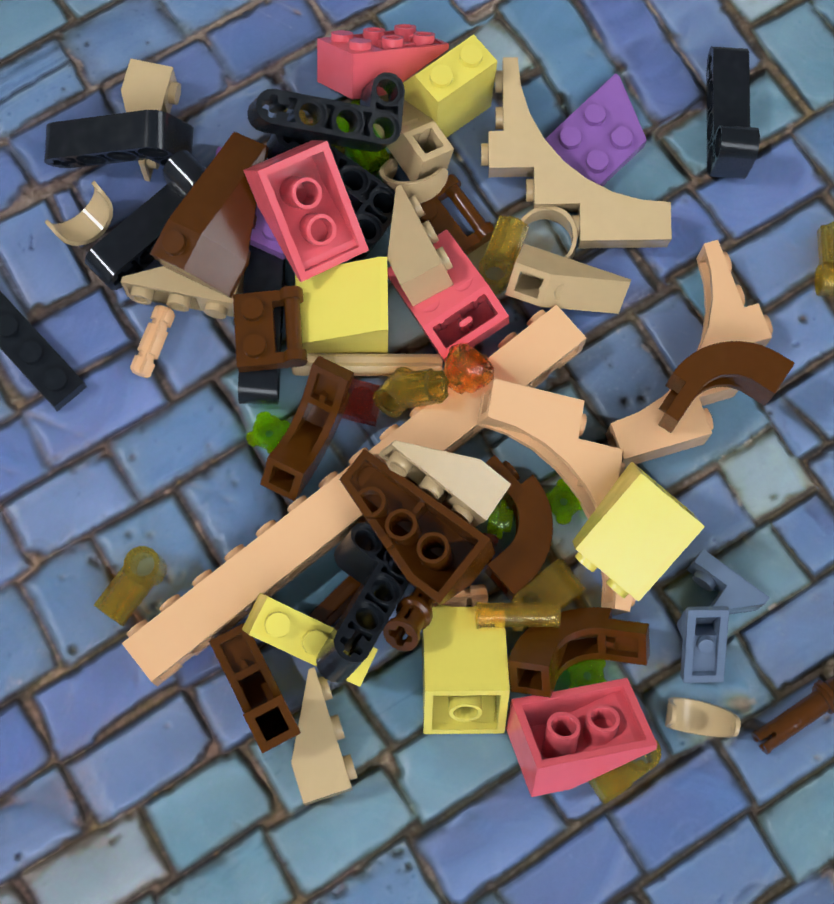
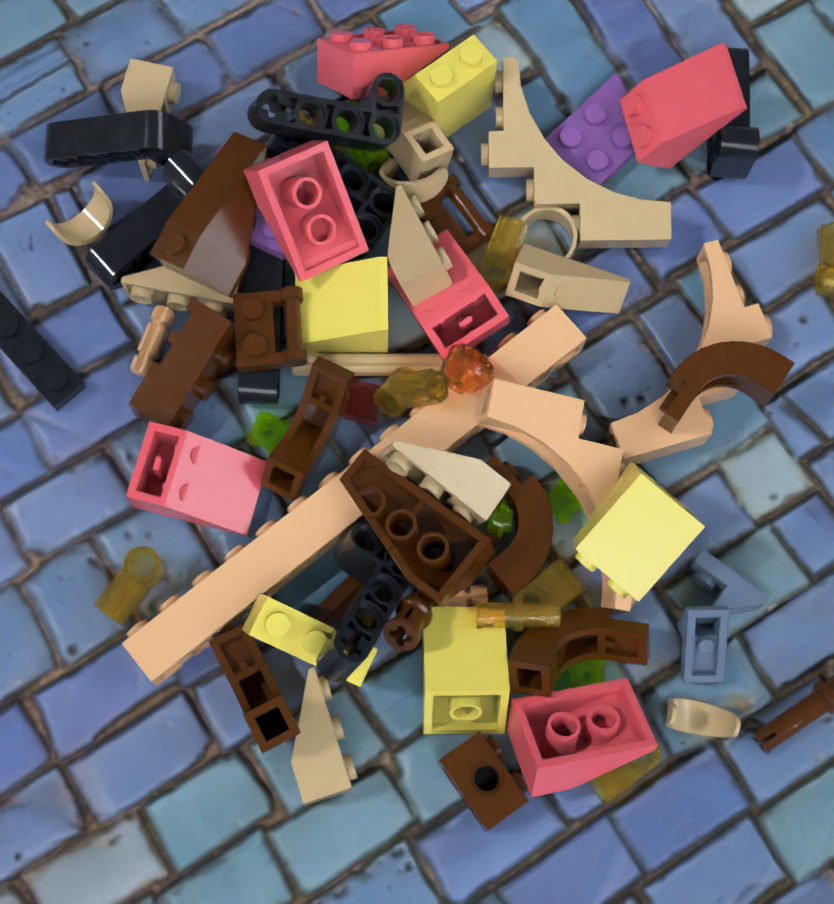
(187, 370): none -> reddish brown wedge
(195, 480): none -> coral slope
(486, 806): none -> reddish brown brick
(682, 107): none -> coral slope

